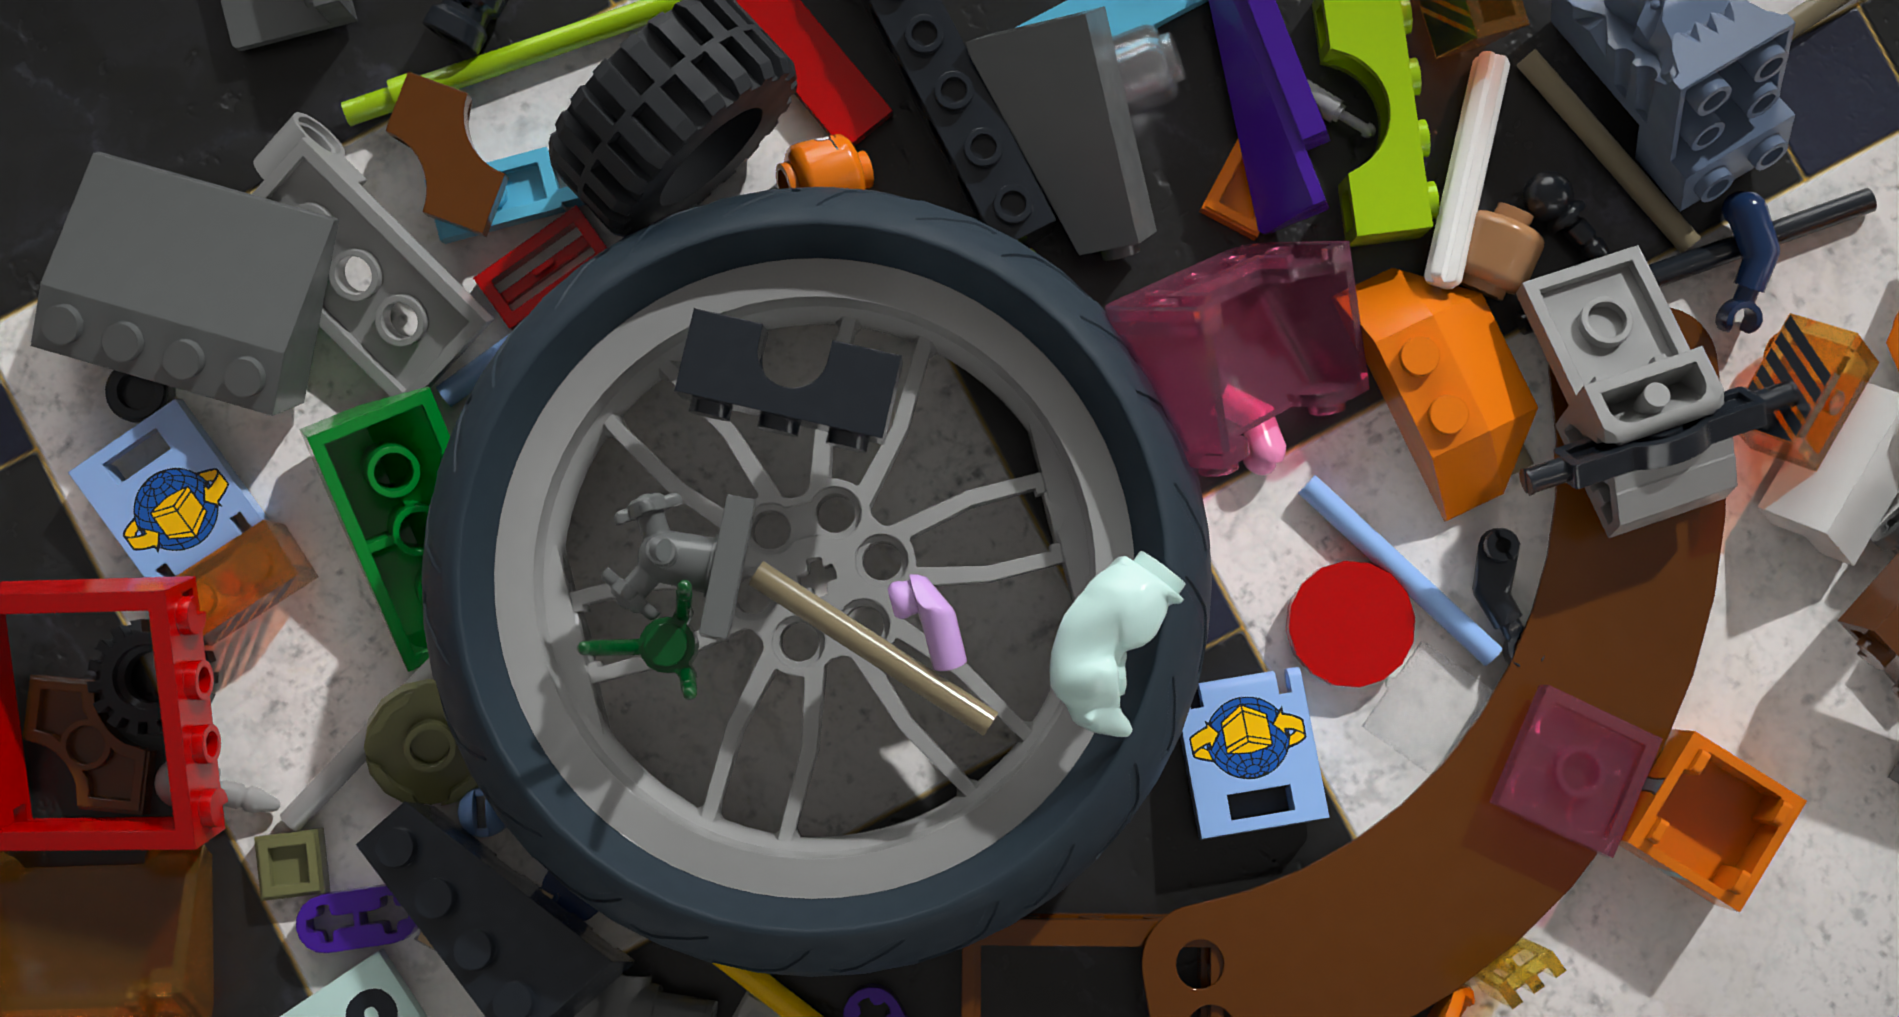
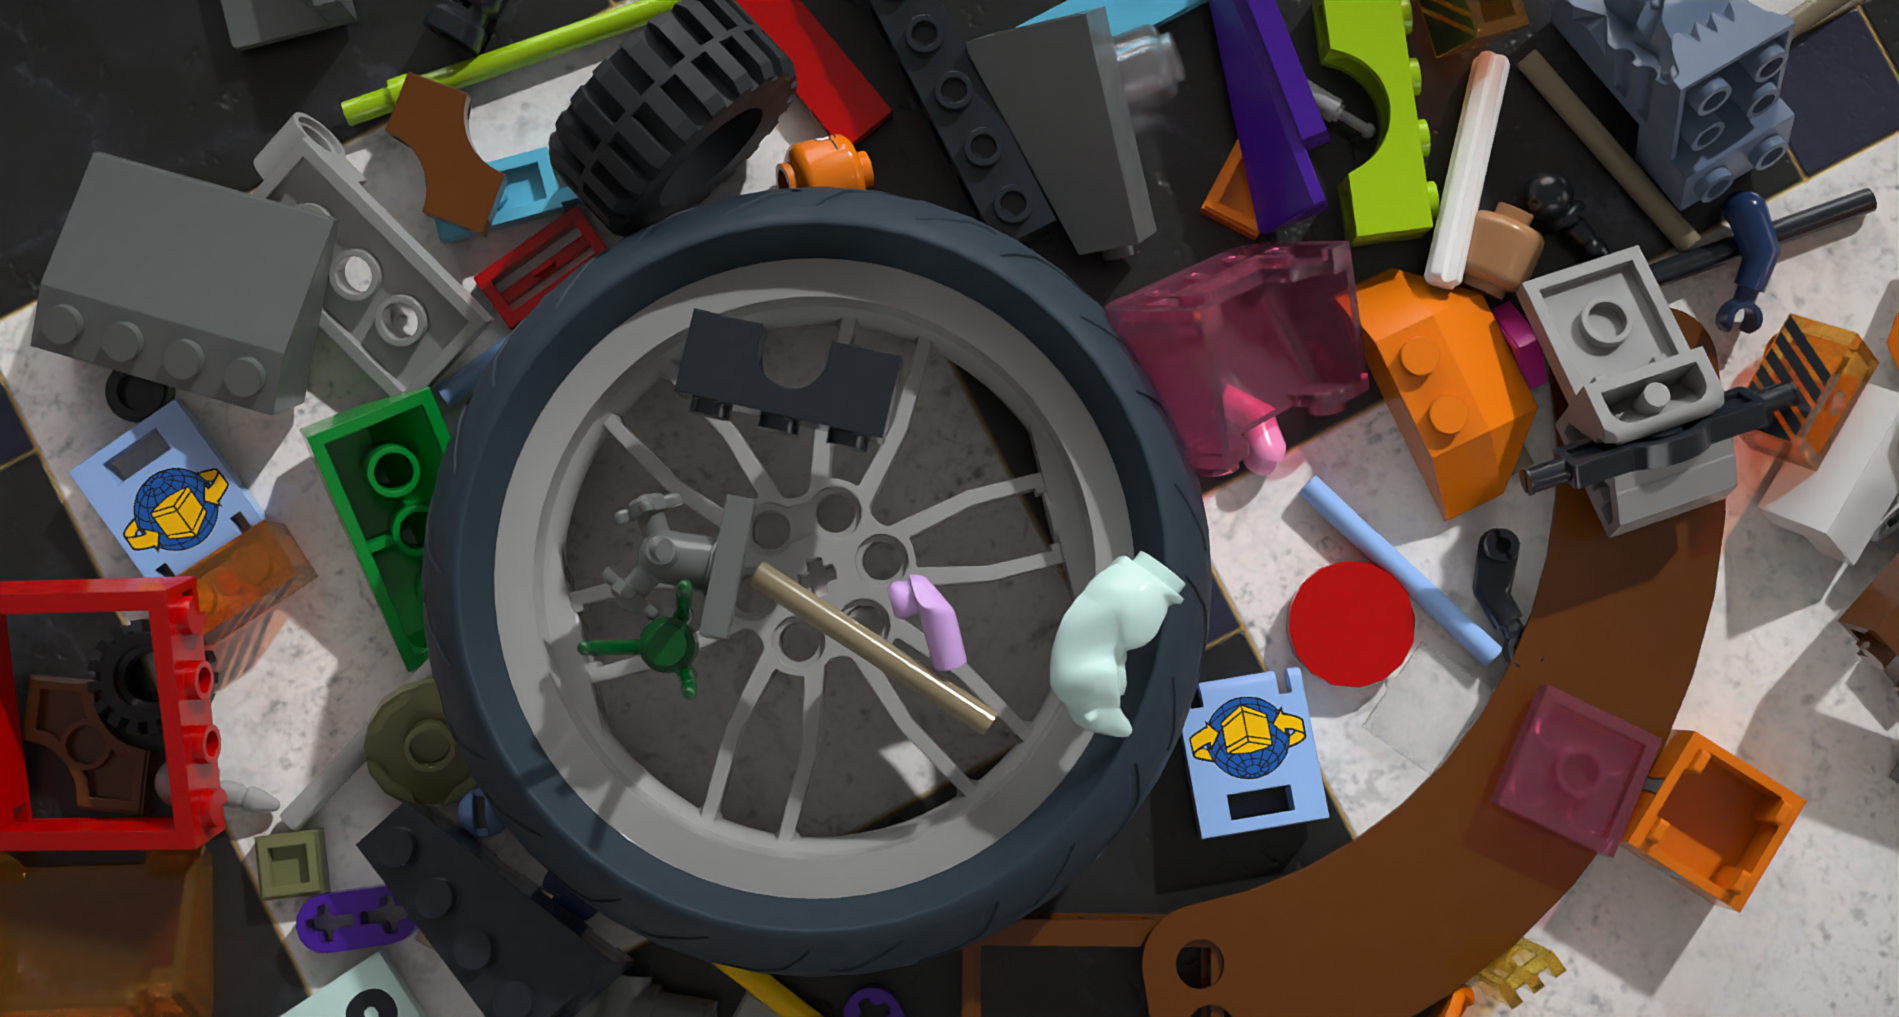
(1523, 342): none -> dark pink tile

